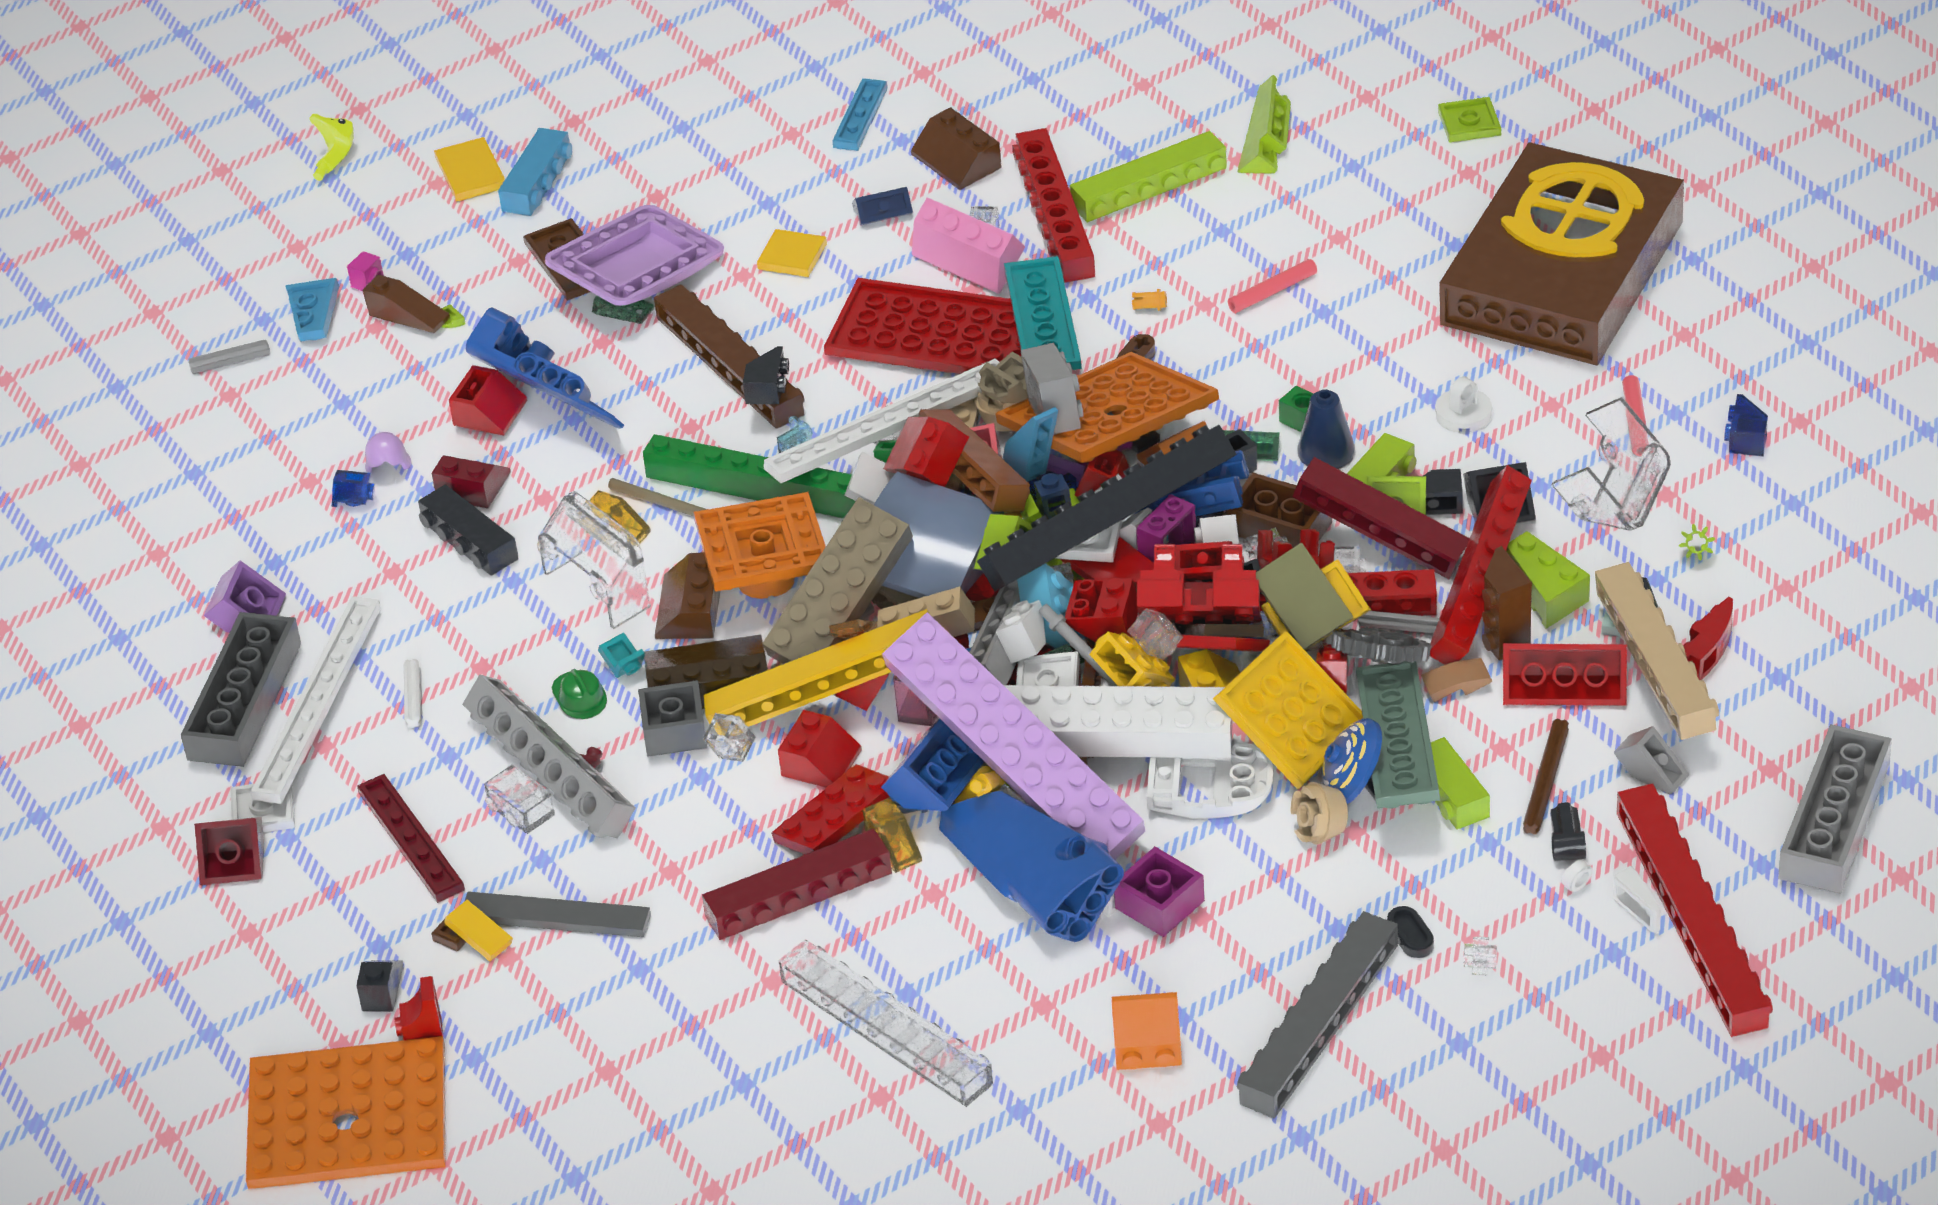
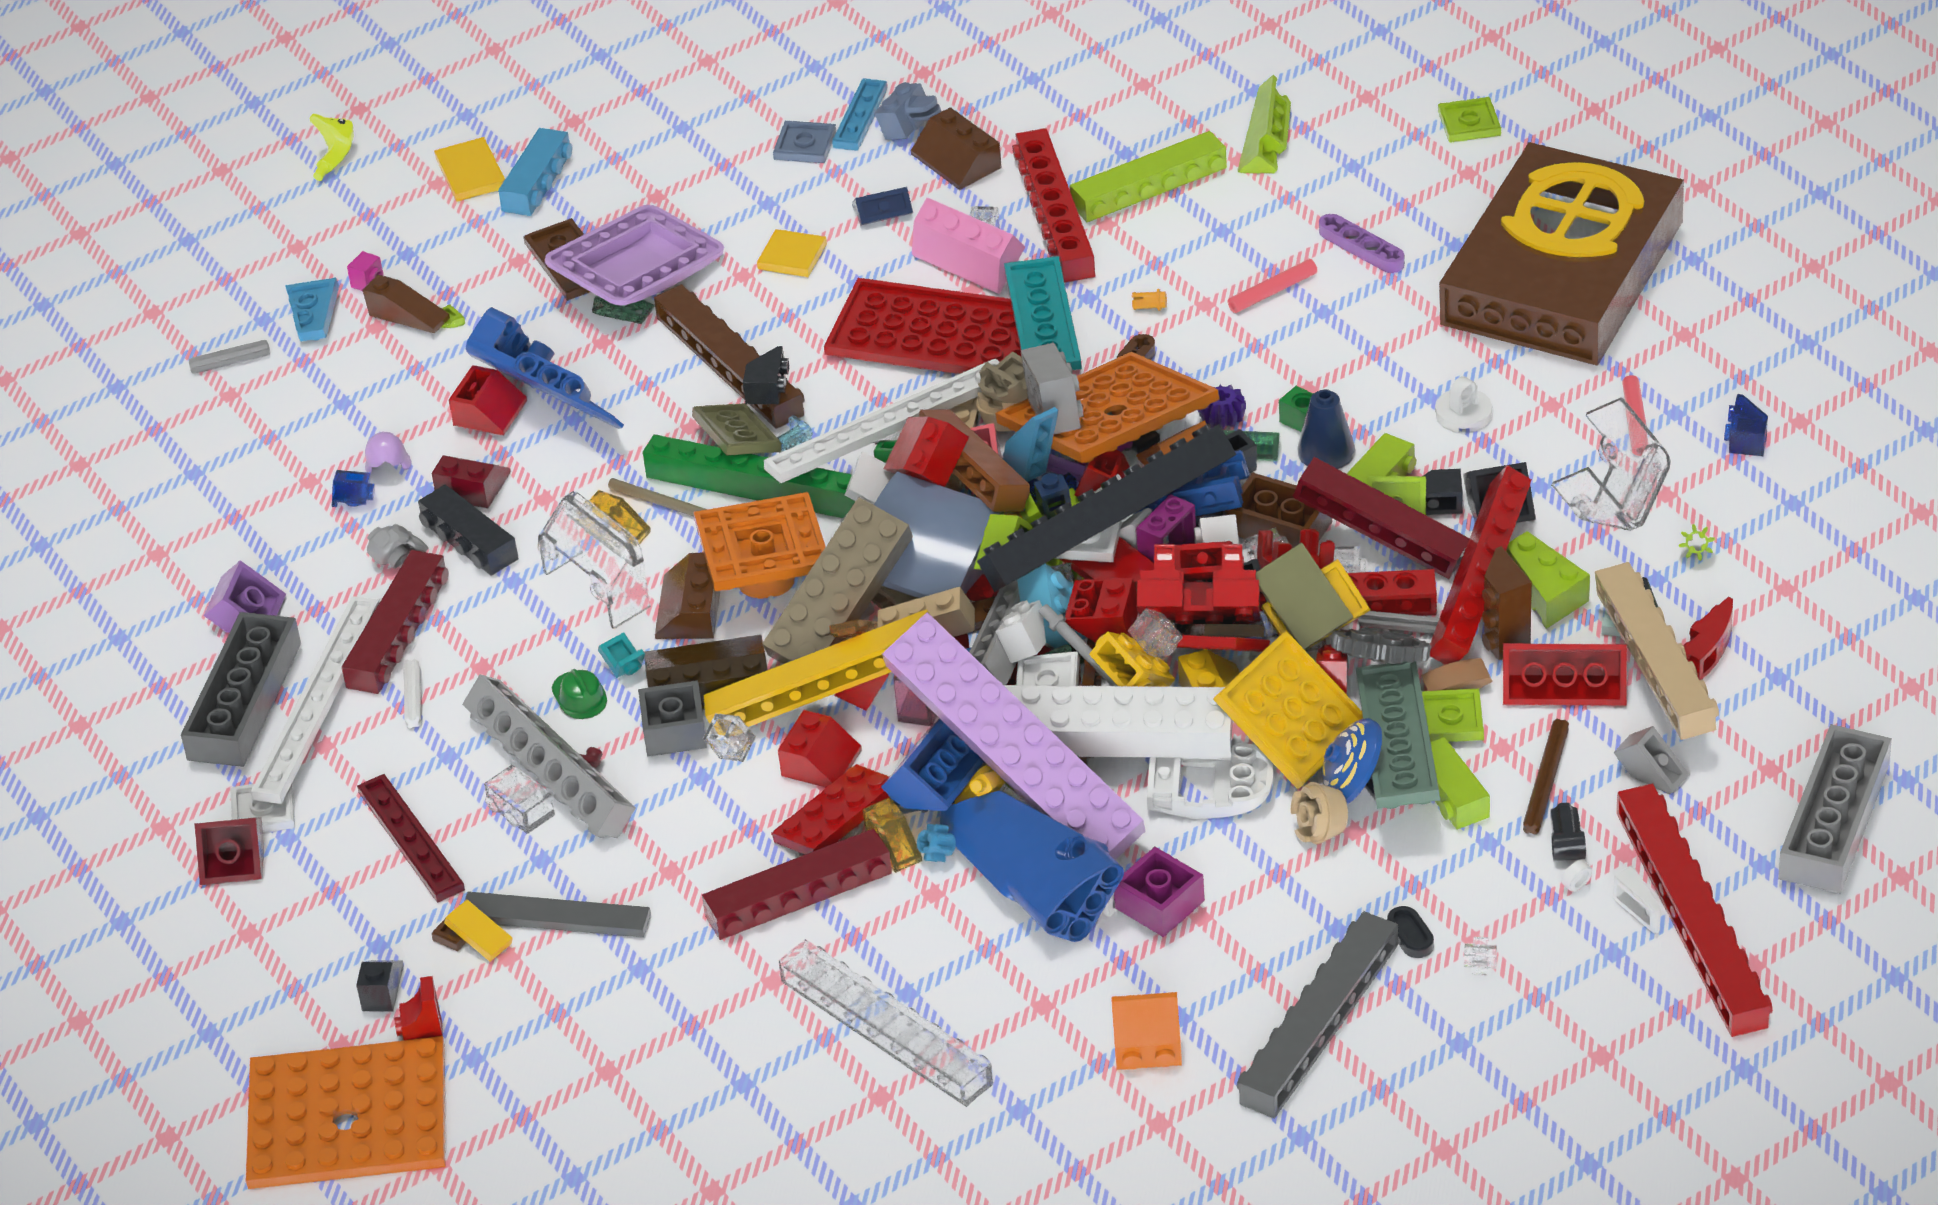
(393, 545): none -> light grey head
(394, 622): none -> dark red brick
(736, 429): none -> olive tile
(804, 141): none -> sand blue tile
(905, 111): none -> sand blue brick
(936, 843): none -> dark azure gear
(1226, 410): none -> dark purple gear
(1386, 257): none -> medium lavender beam
(1454, 714): none -> lime plate

